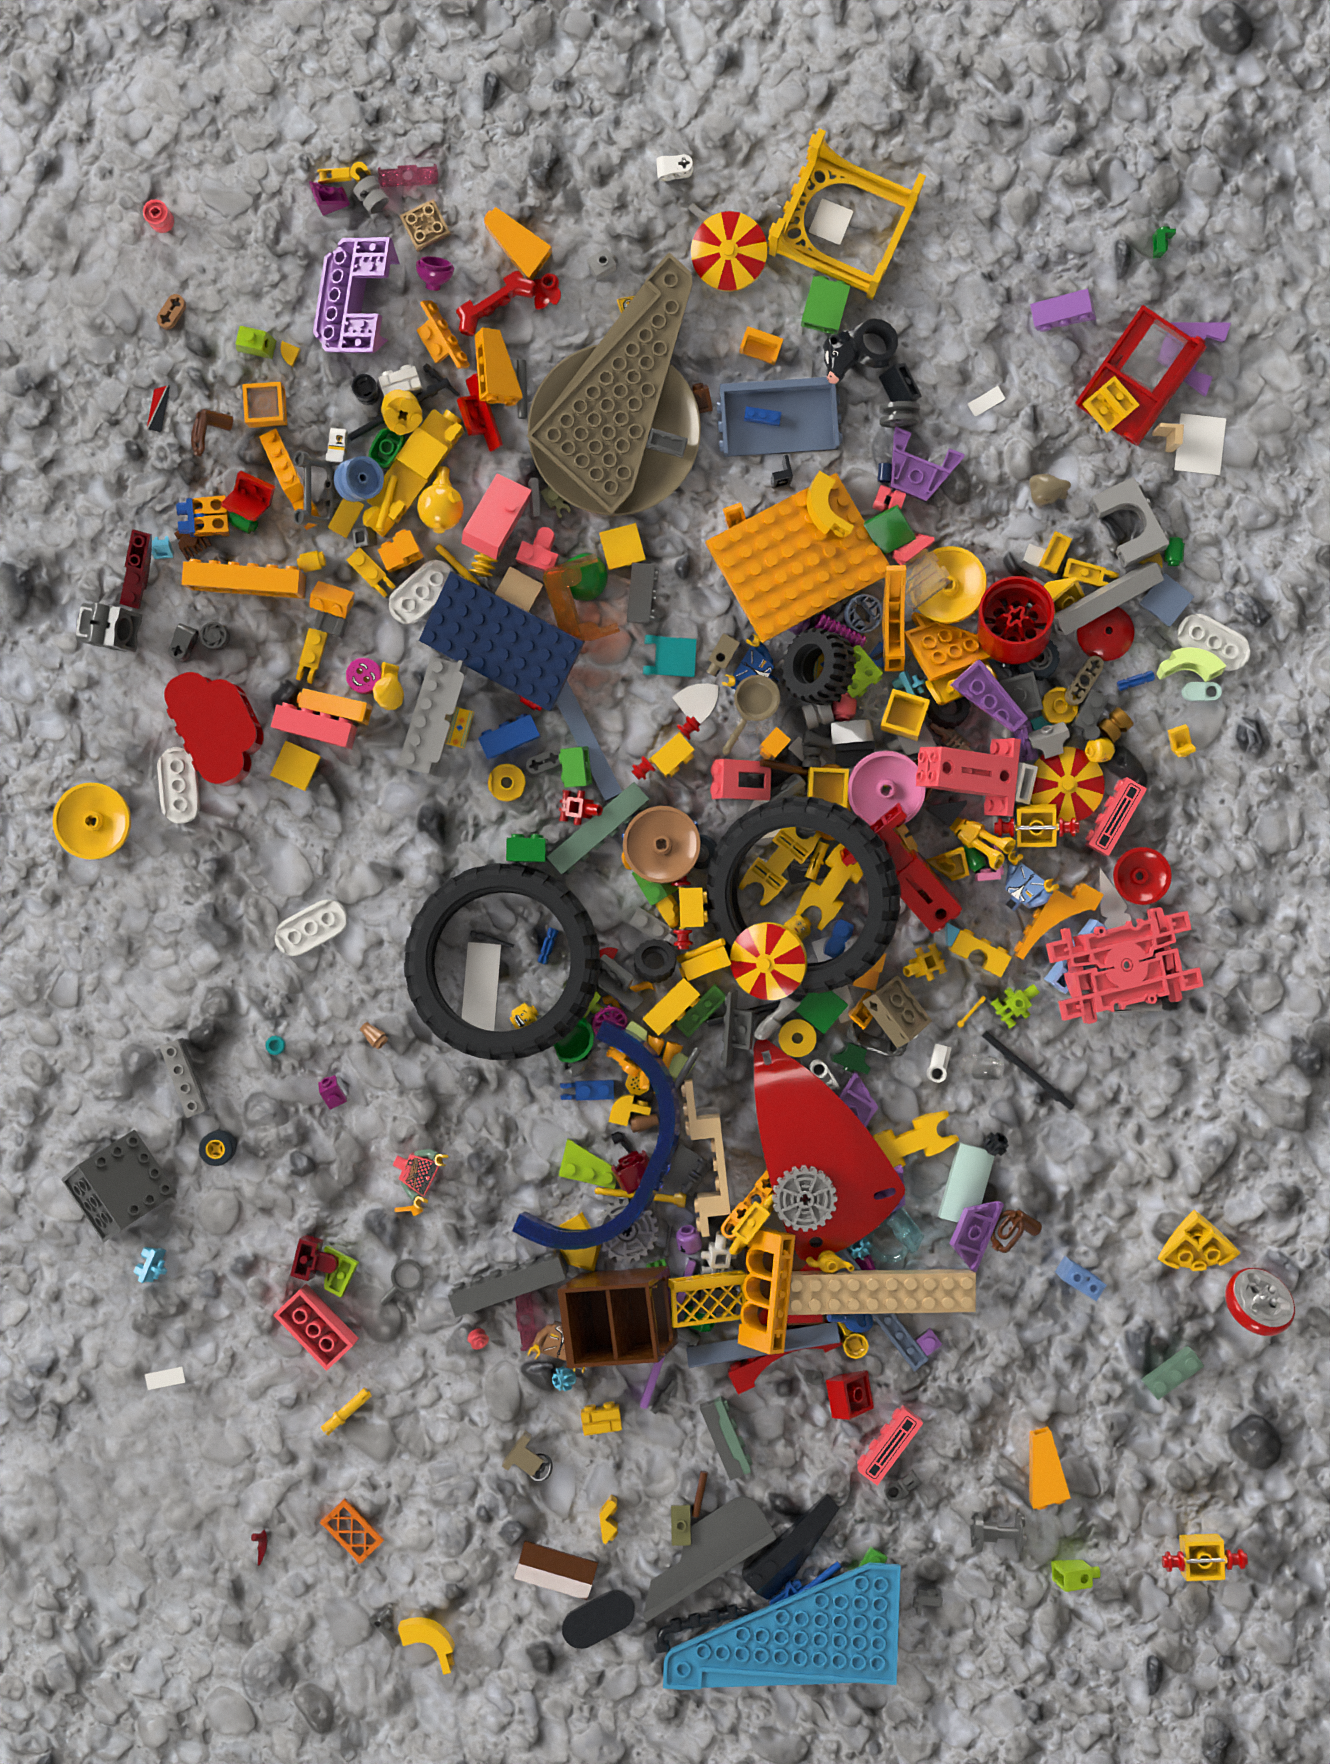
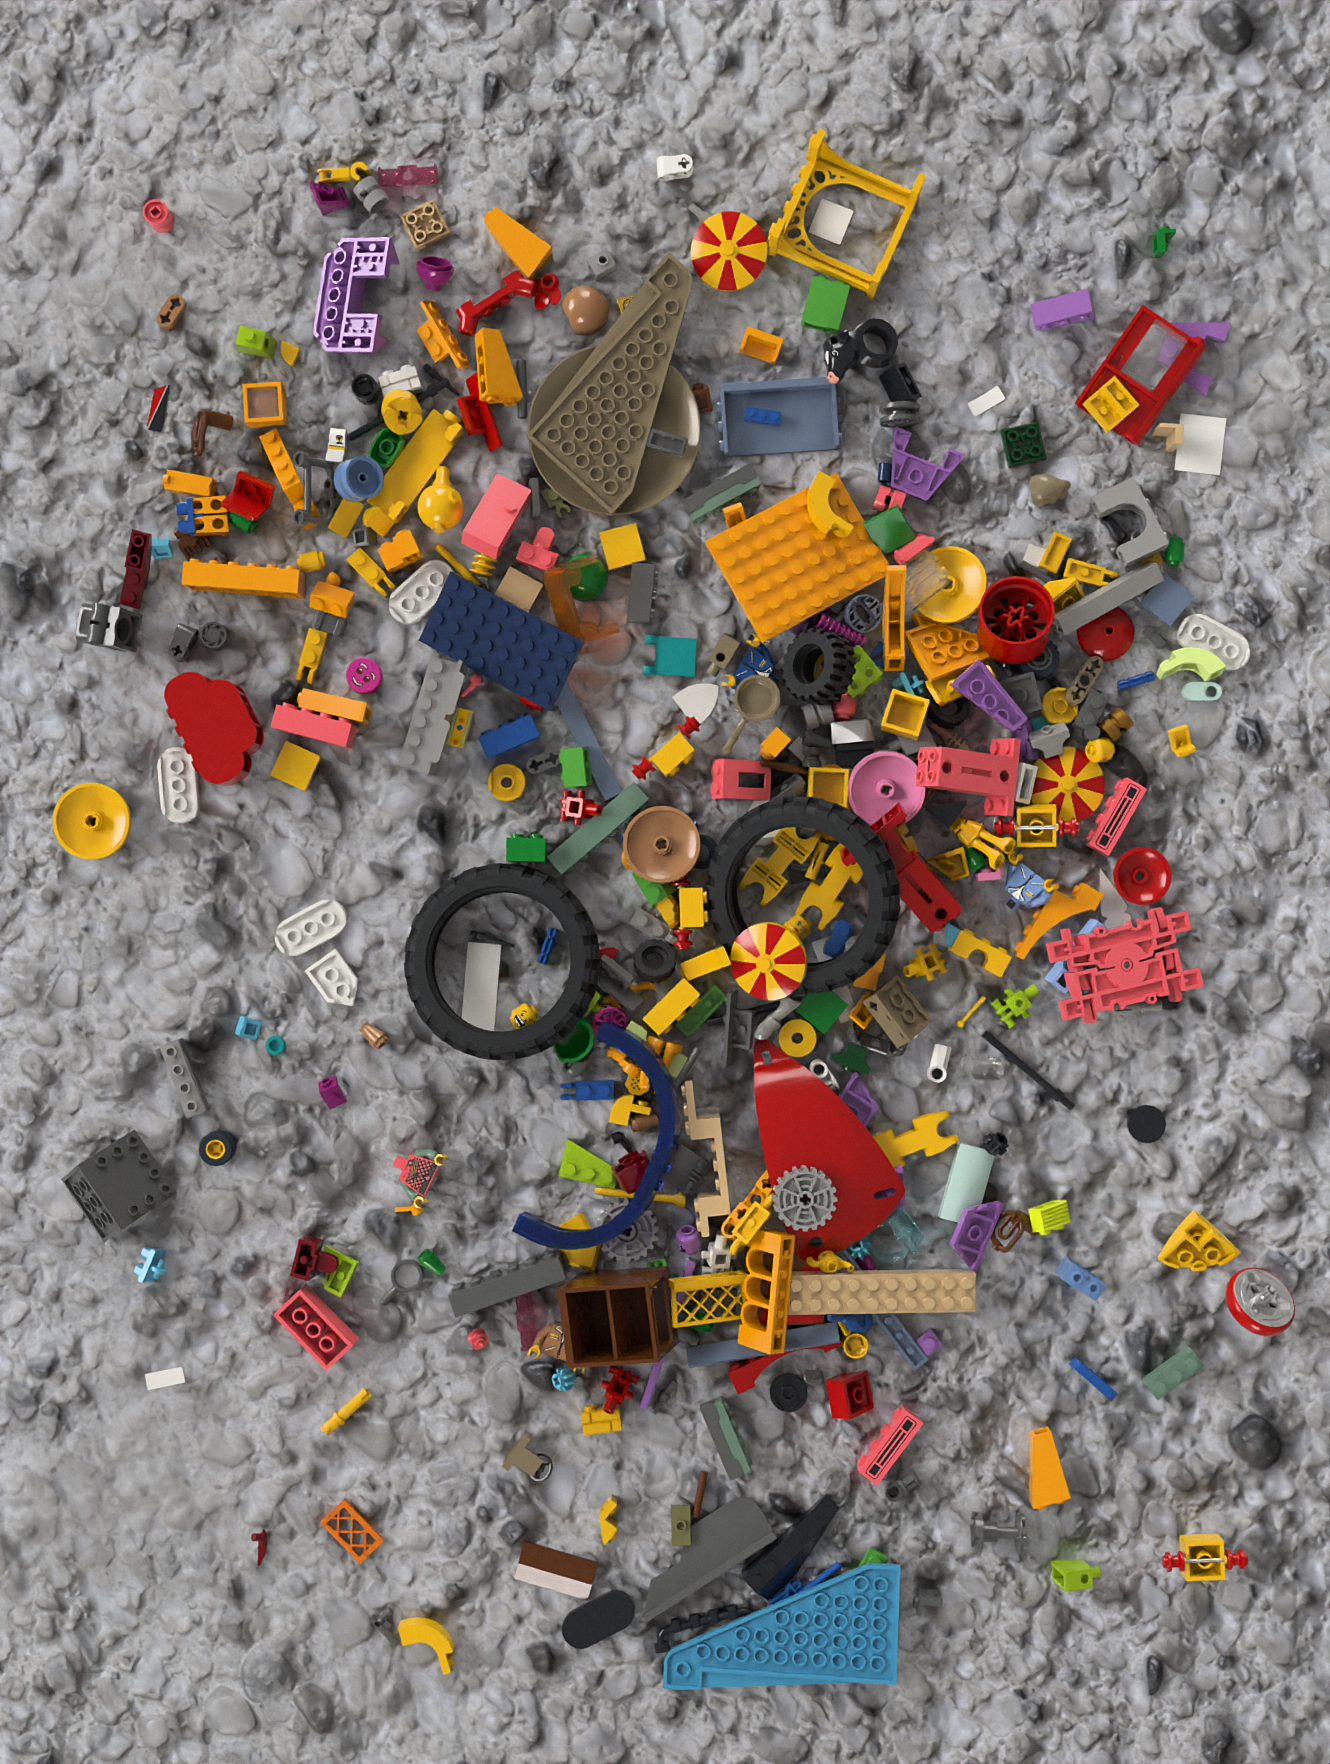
(189, 484): none -> light orange brick
(248, 1028): none -> medium azure slope
(333, 579): none -> light orange hinge
(334, 979): none -> white tile
(386, 502): yellow bar -> none
(388, 689): yellow animal -> none
(422, 453): yellow tile -> none
(430, 1261): none -> green cone
(475, 680): none -> coral hand
(585, 309): none -> medium nougat cylinder
(617, 1388): none -> red piece
(701, 950): yellow bar -> none
(721, 493): none -> piece
(782, 477): black panel -> none
(788, 1392): none -> black tile
(1023, 444): none -> dark green tile
(1049, 1216): none -> neon yellow brick
(1095, 1380): none -> blue beam
(1146, 1123): none -> black tile

